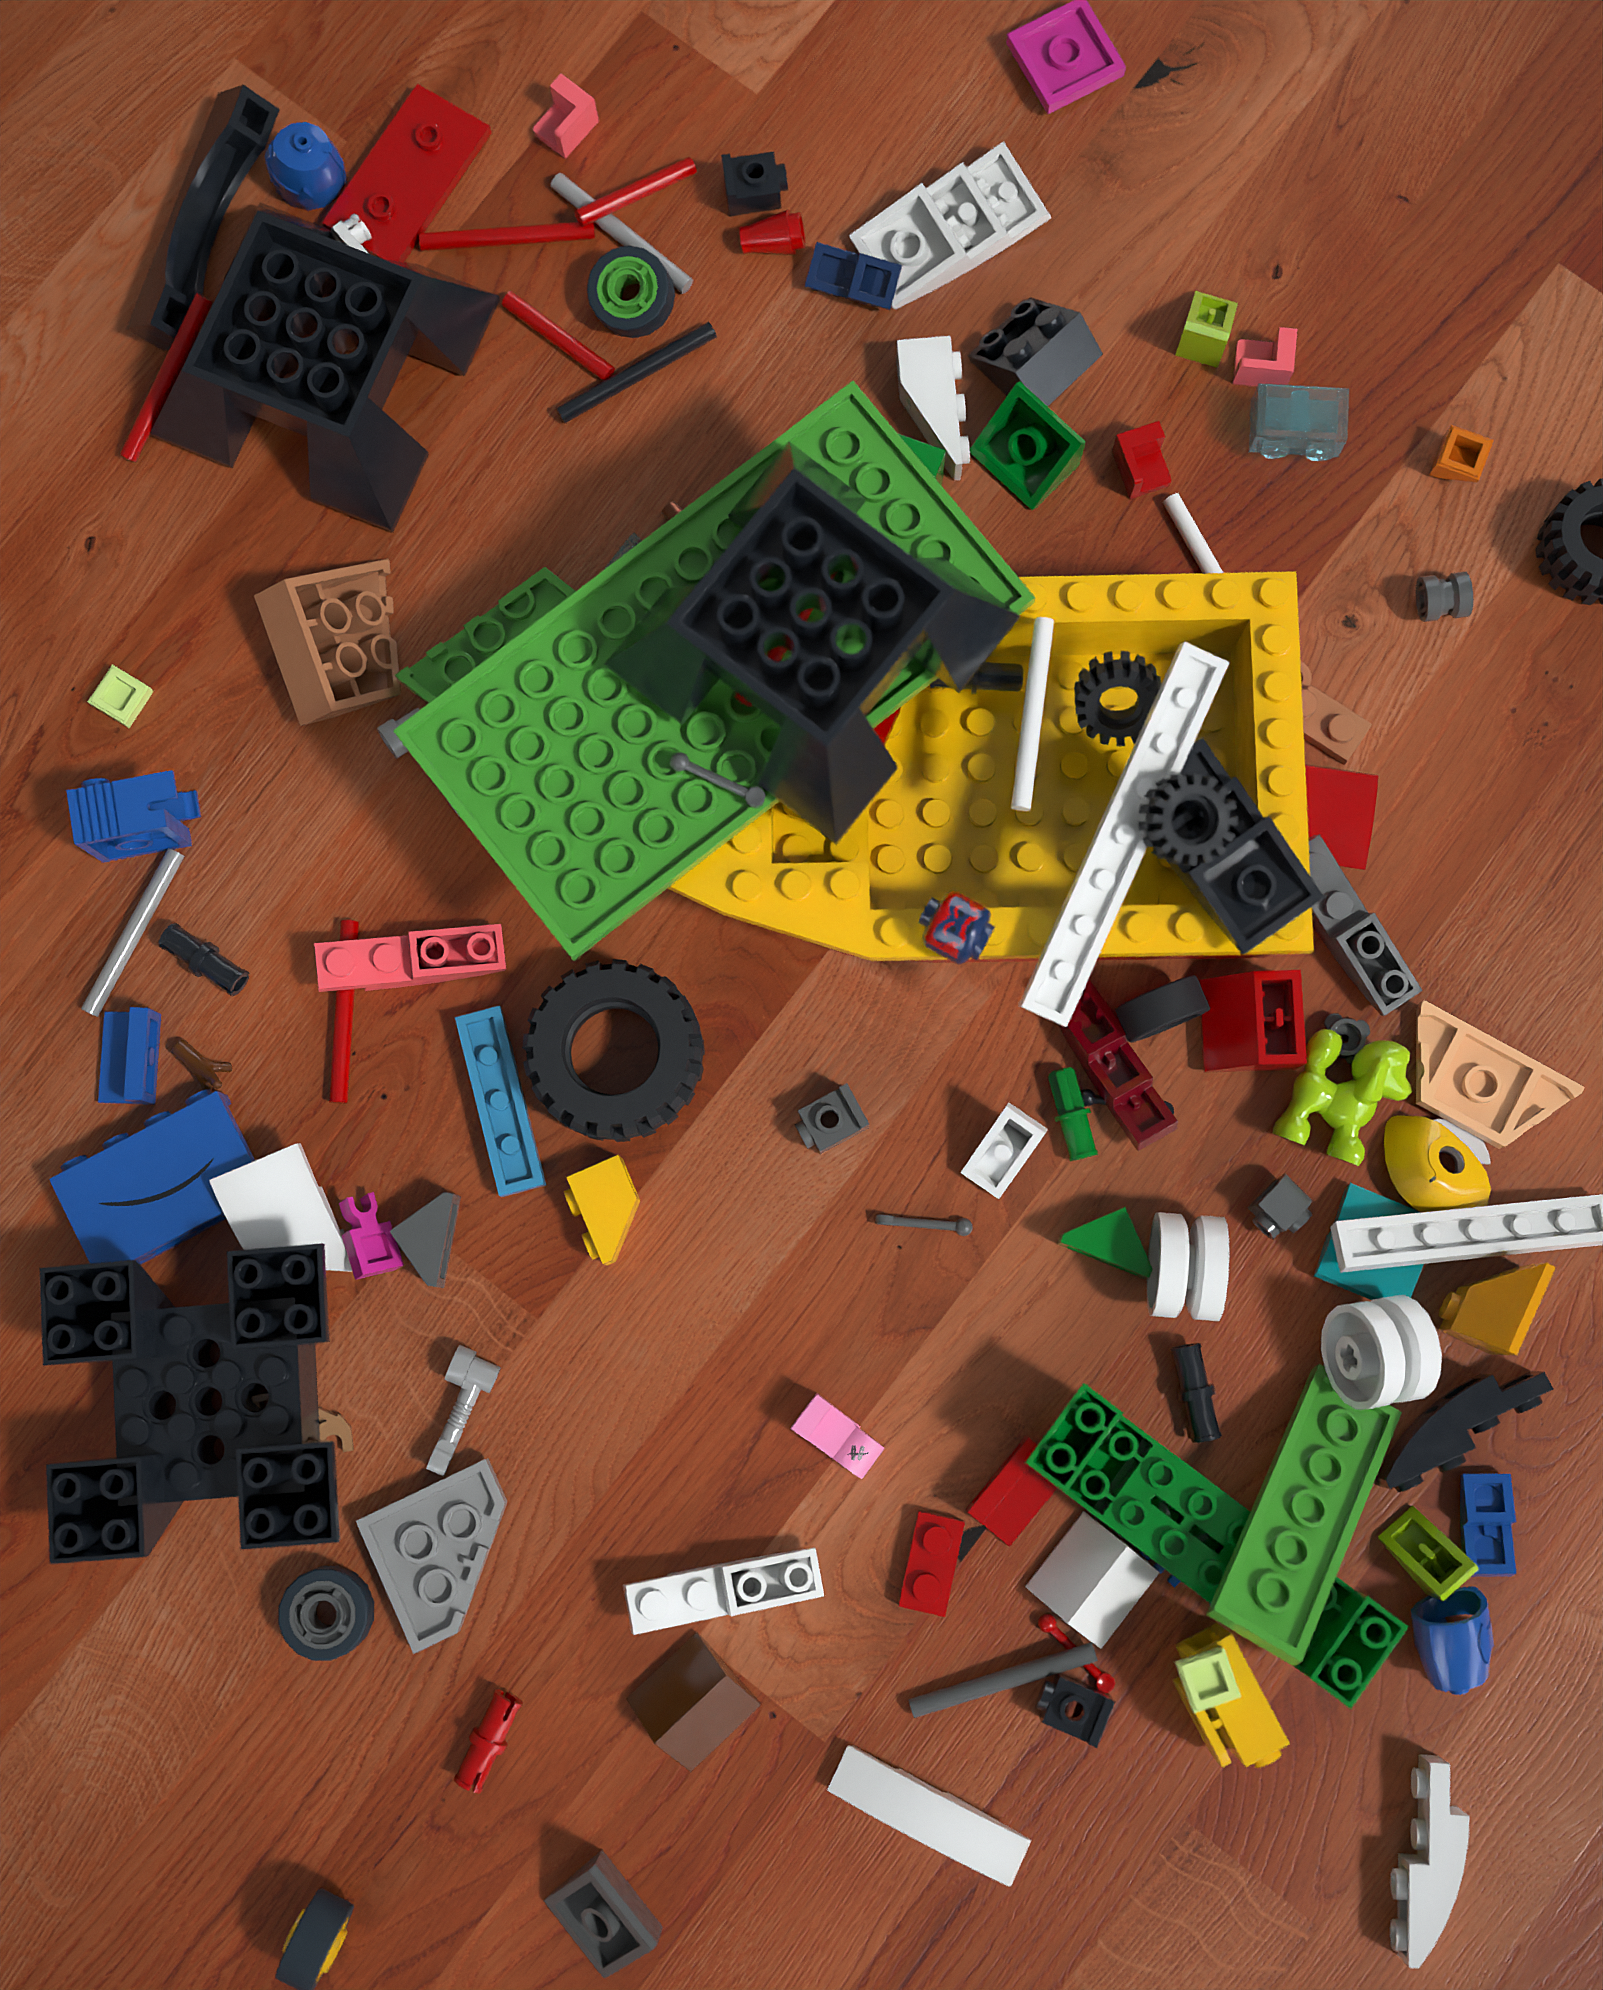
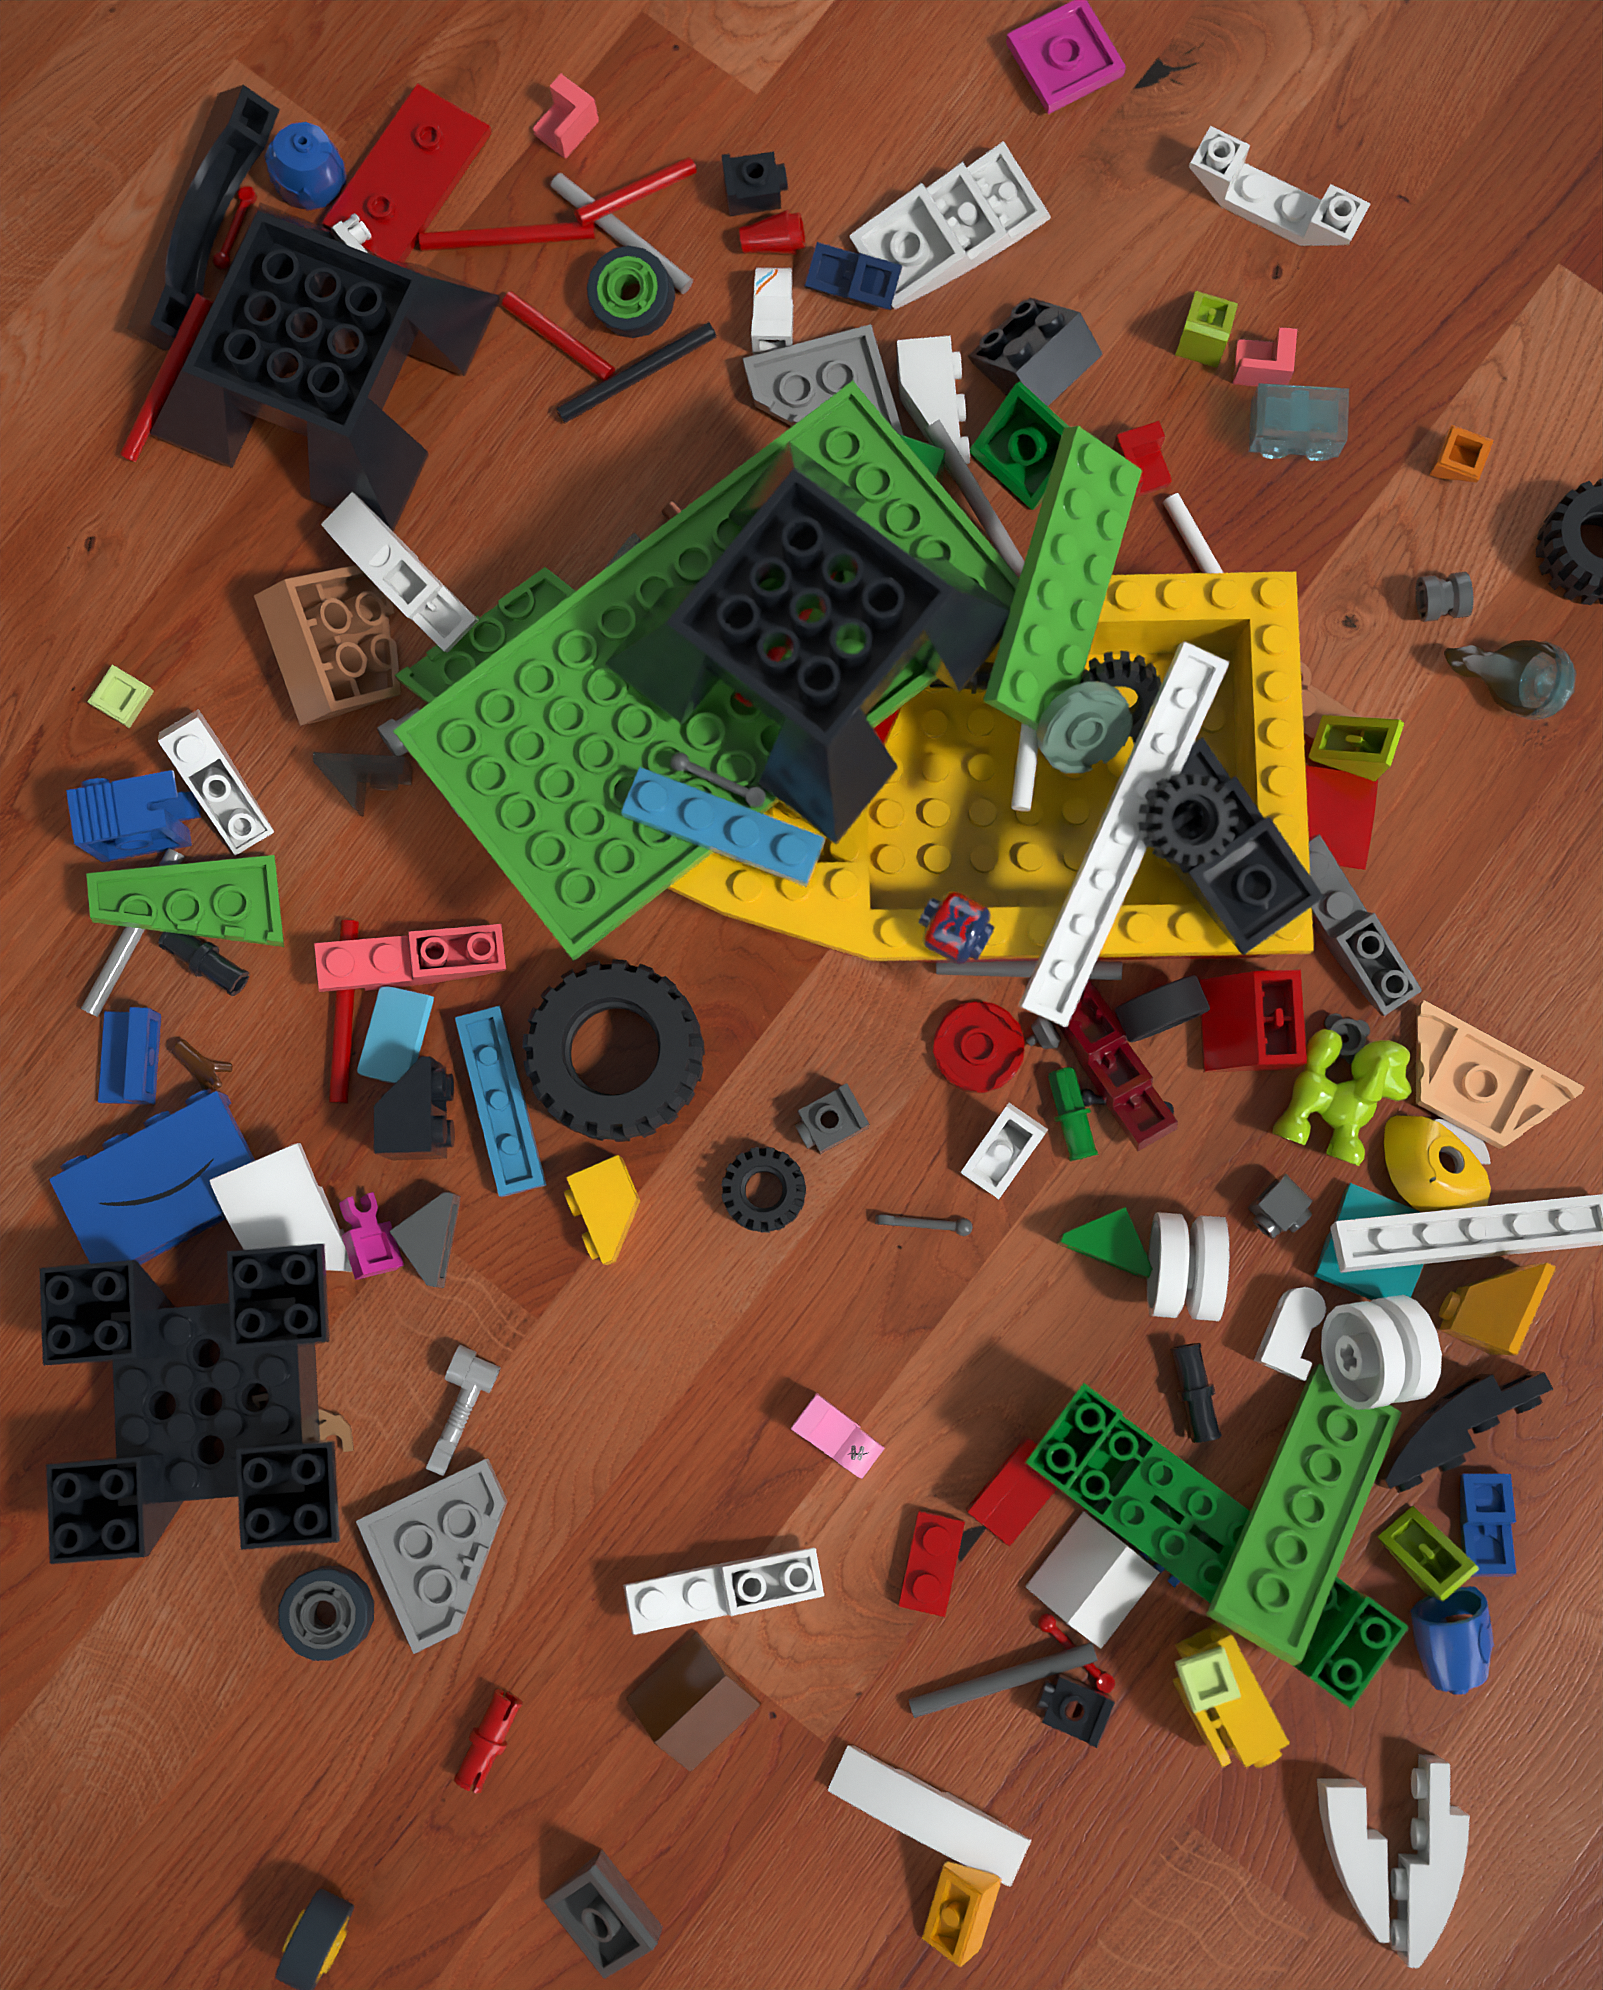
(201, 899): none -> bright green wing
(215, 781): none -> white slope
(247, 198): none -> red hinge
(353, 772): none -> clear smoke slope
(394, 1034): none -> medium azure slope
(399, 572): none -> white slope
(413, 1114): none -> black slope
(723, 826): none -> dark azure plate
(743, 1169): none -> black tyre
(772, 309): none -> white leg
(805, 375): none -> light grey plate
(961, 1911): none -> light orange slope
(975, 497): none -> light grey bar
(978, 1047): none -> red tile
(1044, 1034): none -> dark grey rock
(1063, 577): none -> bright green plate
(1084, 727): none -> sand green tile
(1102, 969): none -> dark grey bar
(1271, 201): none -> white slope
(1289, 1330): none -> white leg
(1356, 1851): none -> white slope
(1357, 744): none -> lime slope
(1522, 676): none -> piece

